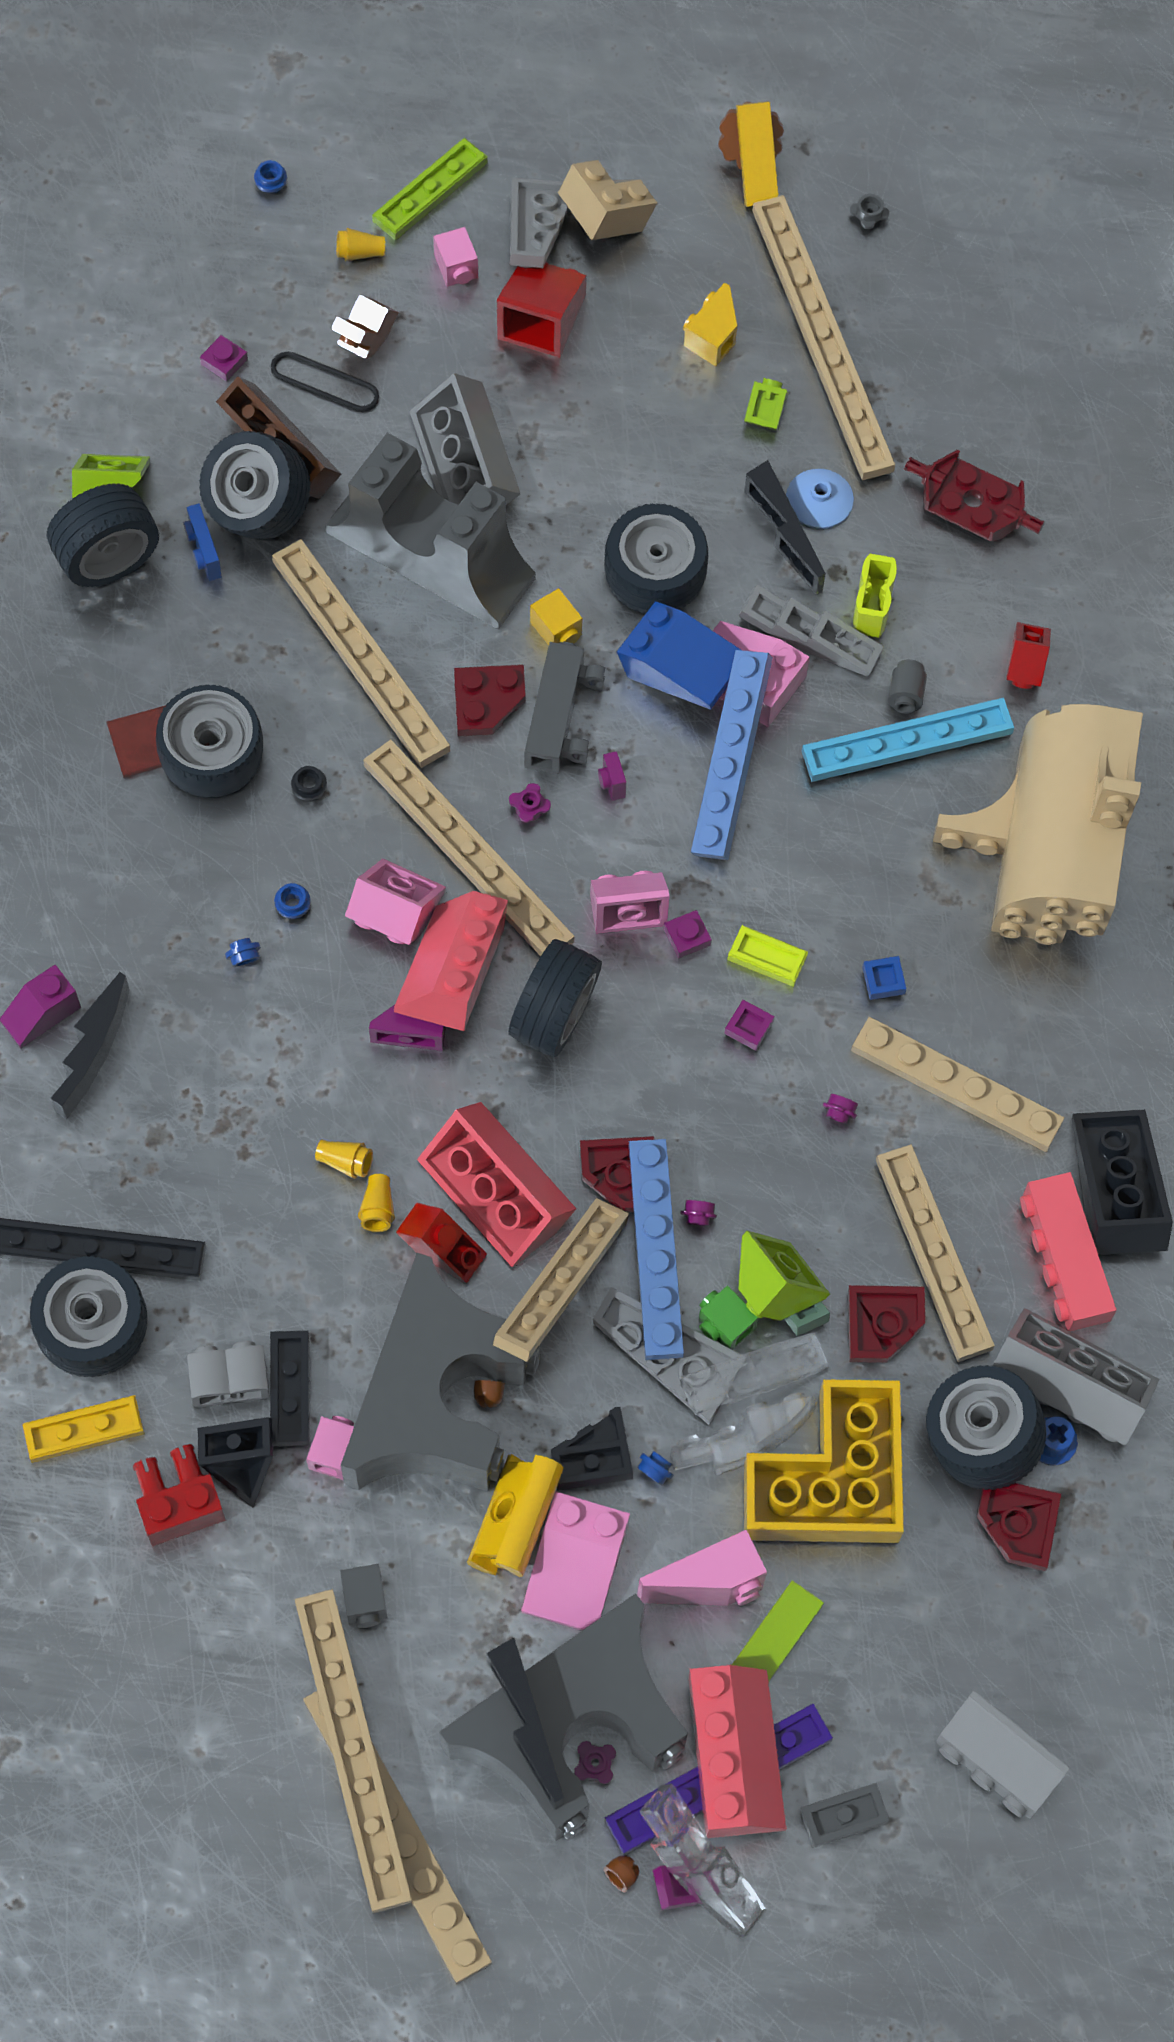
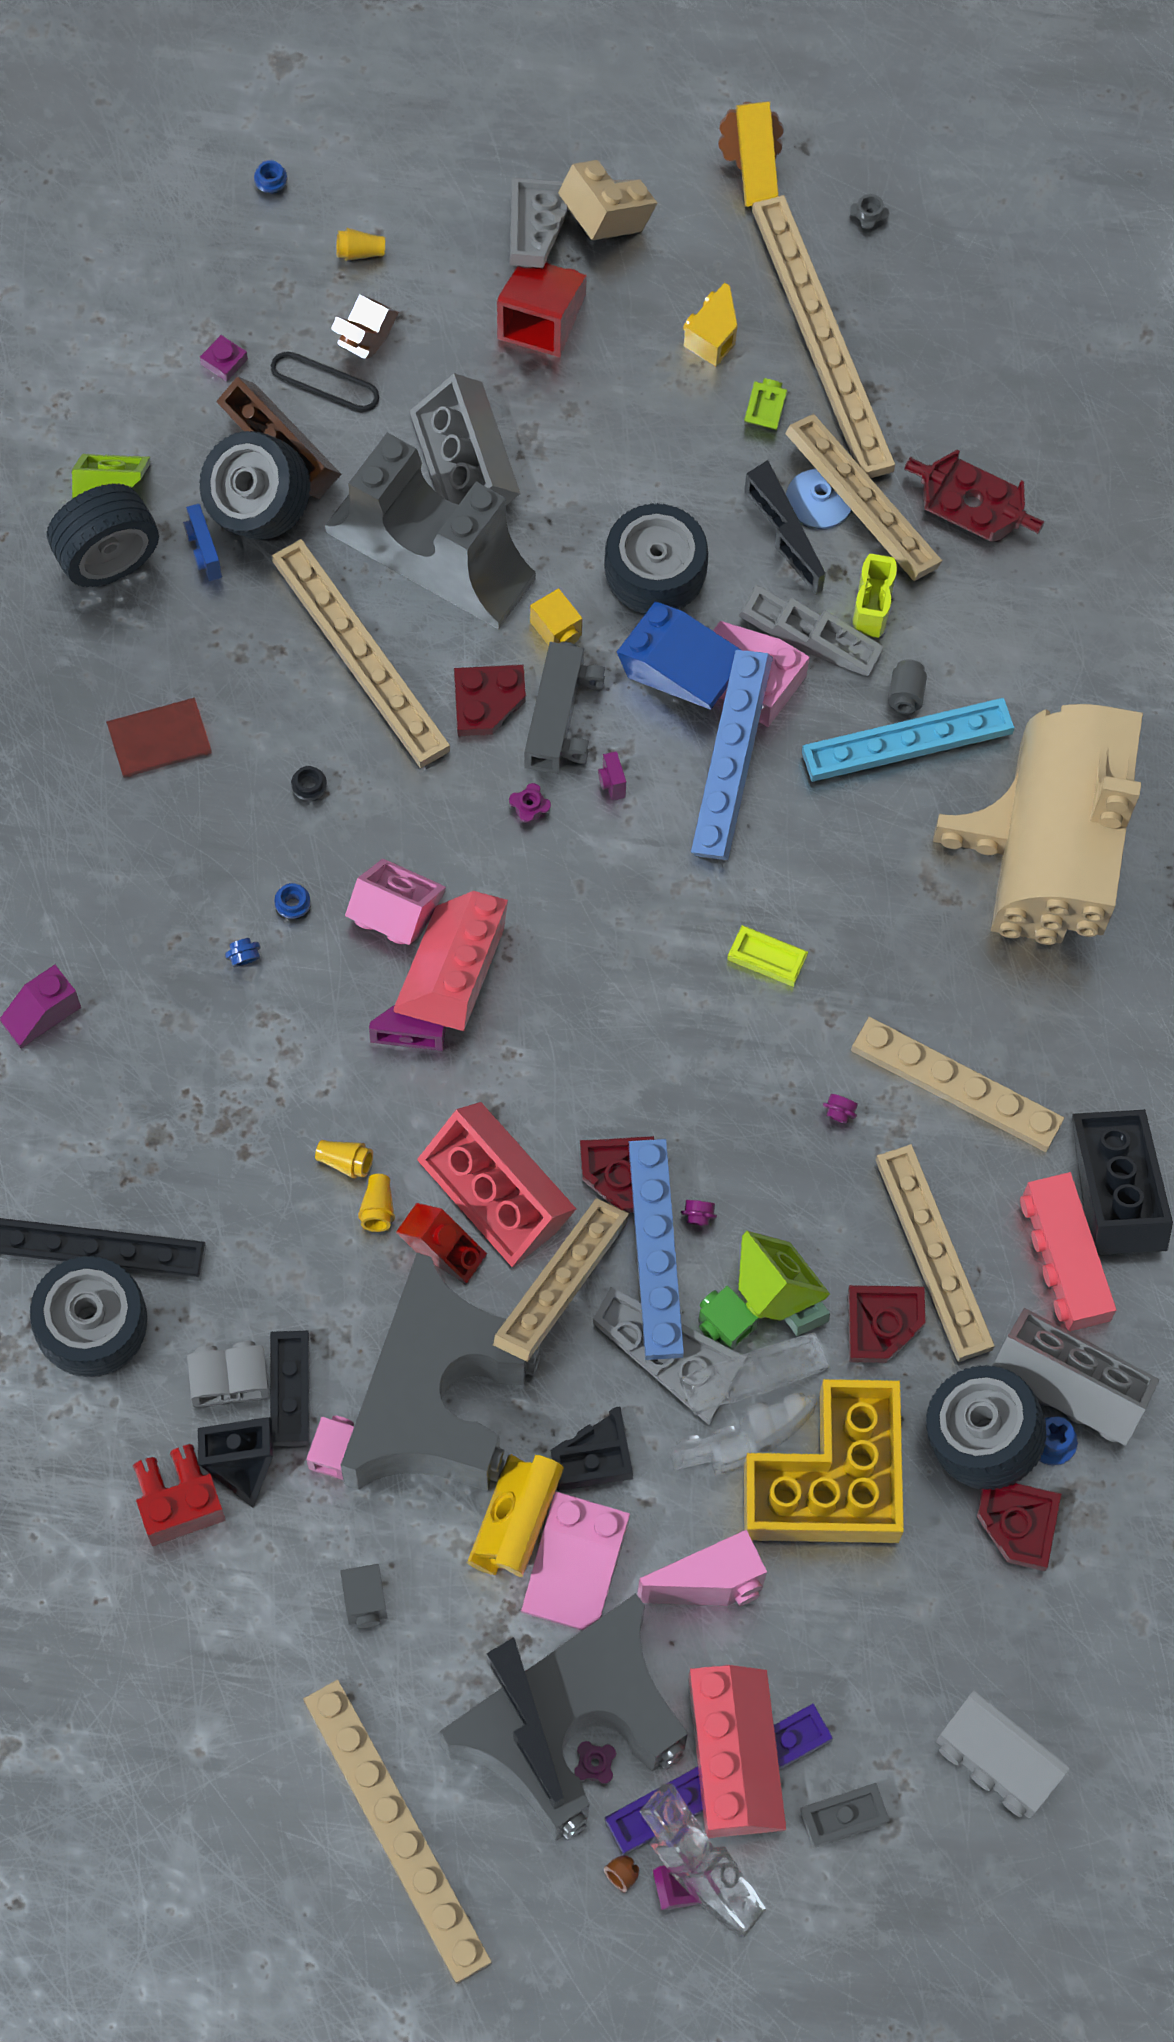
(83, 1429): yellow tile -> none
(95, 1035): black slope -> none
(216, 717): wheel -> none
(353, 1751): tan plate -> none
(429, 189): lime tile -> none
(456, 257): bright pink brick -> none
(465, 846): tan plate -> none
(488, 1393): dark orange hinge -> none
(554, 997): black wheel -> none
(629, 902): bright pink slope -> none
(655, 1467): blue plate -> none
(687, 934): magenta plate -> none
(749, 1025): magenta plate -> none
(780, 1630): lime tile -> none
(863, 497): none -> tan plate
(884, 977): blue plate -> none
(1028, 655): red slope -> none

